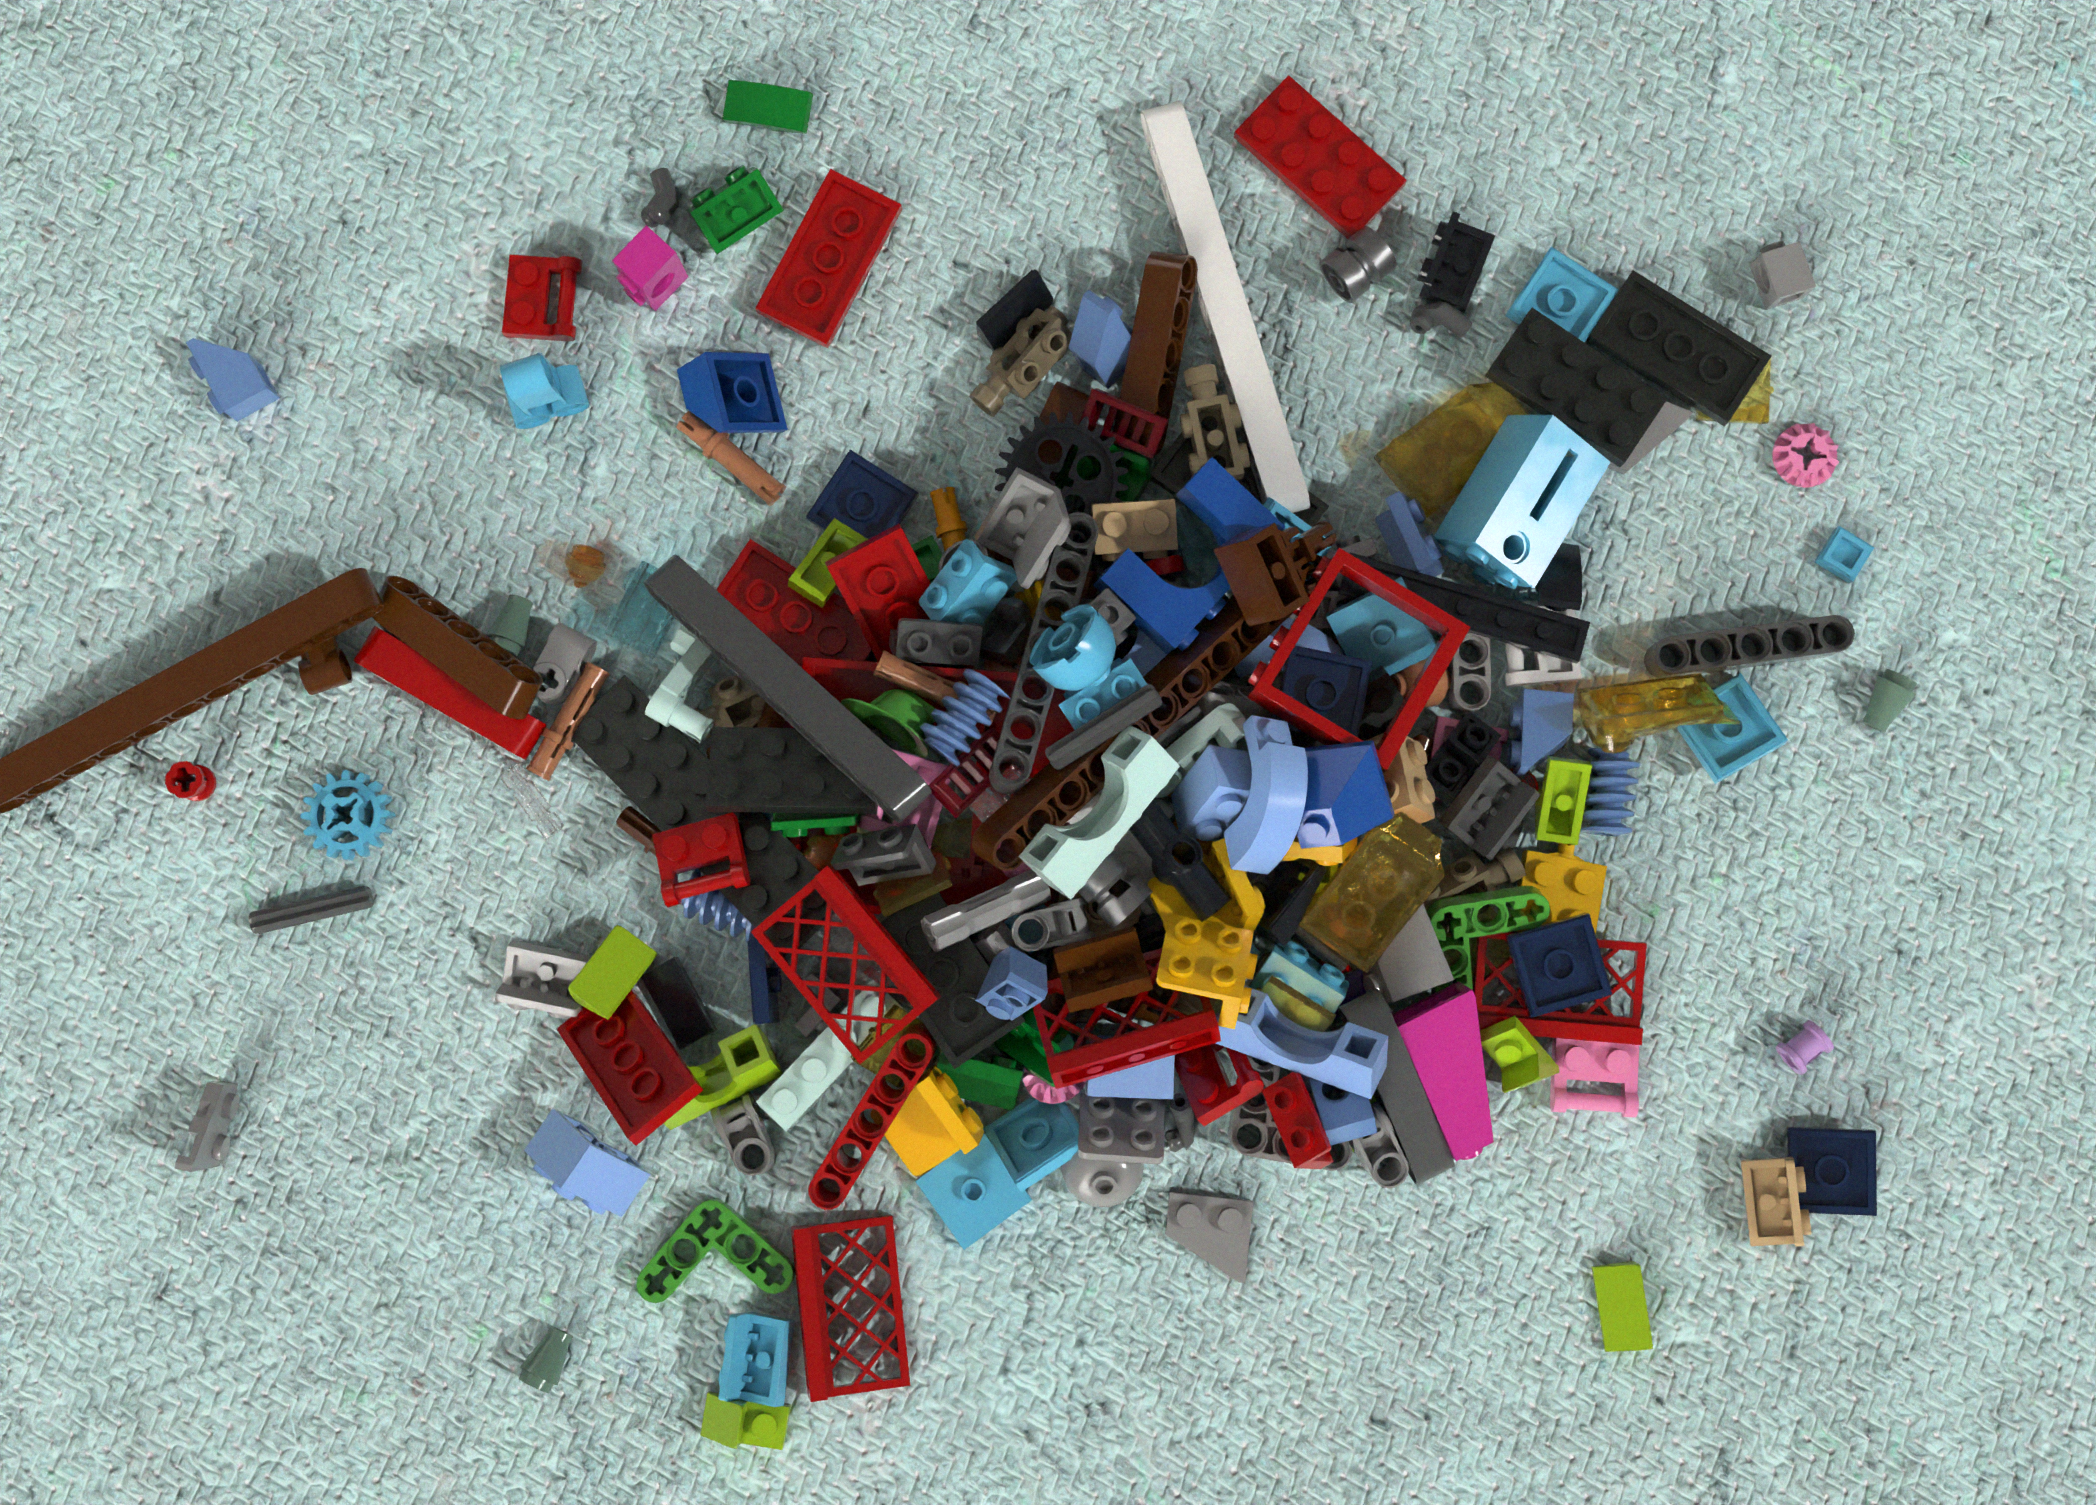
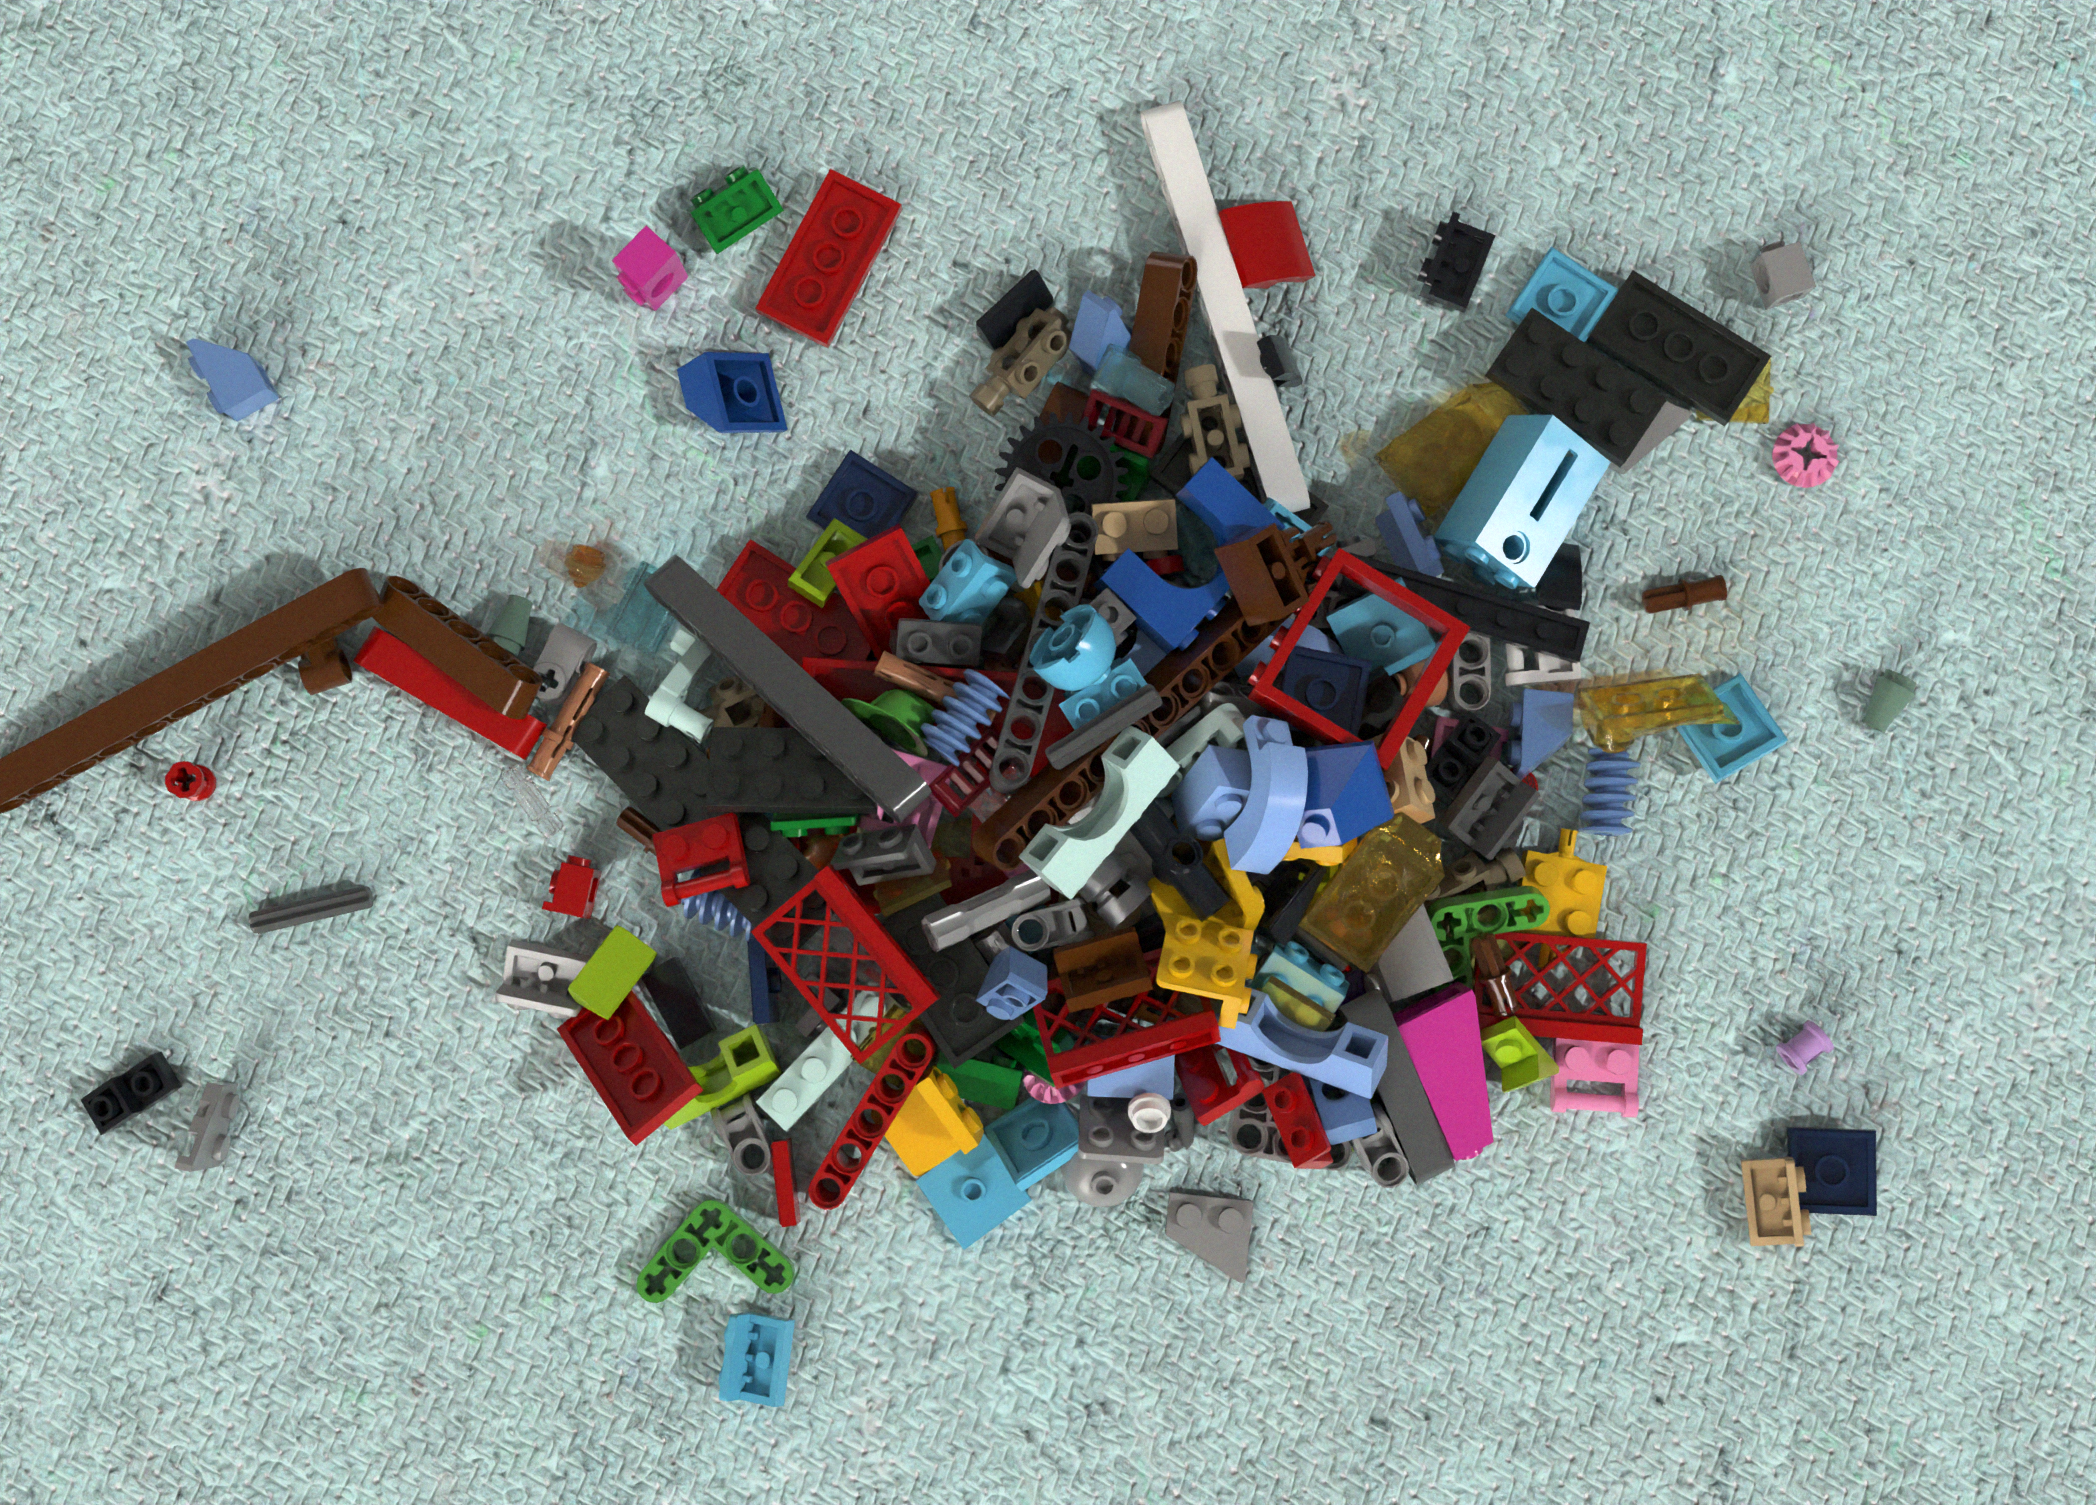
(131, 1093): none -> black slope
(335, 804): medium azure gear -> none
(529, 297): red plate -> none
(541, 391): medium azure piece -> none
(546, 1361): sand green cone -> none
(574, 888): none -> red brick
(585, 1165): light blue brick -> none
(664, 202): dark grey arm -> none
(719, 447): nougat pin -> none
(744, 1423): lime slope -> none
(767, 106): green slope -> none
(785, 1182): none -> red tile
(813, 1308): red fence -> none
(1124, 376): none -> clear light blue piece
(1149, 1112): none -> white plate
(1266, 244): none -> red slope
(1278, 361): none -> black slope
(1319, 158): red plate -> none
(1363, 260): flat silver wheel -> none
(1438, 314): dark grey arm -> none
(1494, 973): none -> reddish brown axle
(1558, 965): dark blue plate -> none
(1562, 800): lime slope -> none
(1622, 1307): lime slope -> none
(1684, 594): none -> reddish brown axle
(1767, 640): dark grey beam -> none
(1844, 554): medium azure tile -> none

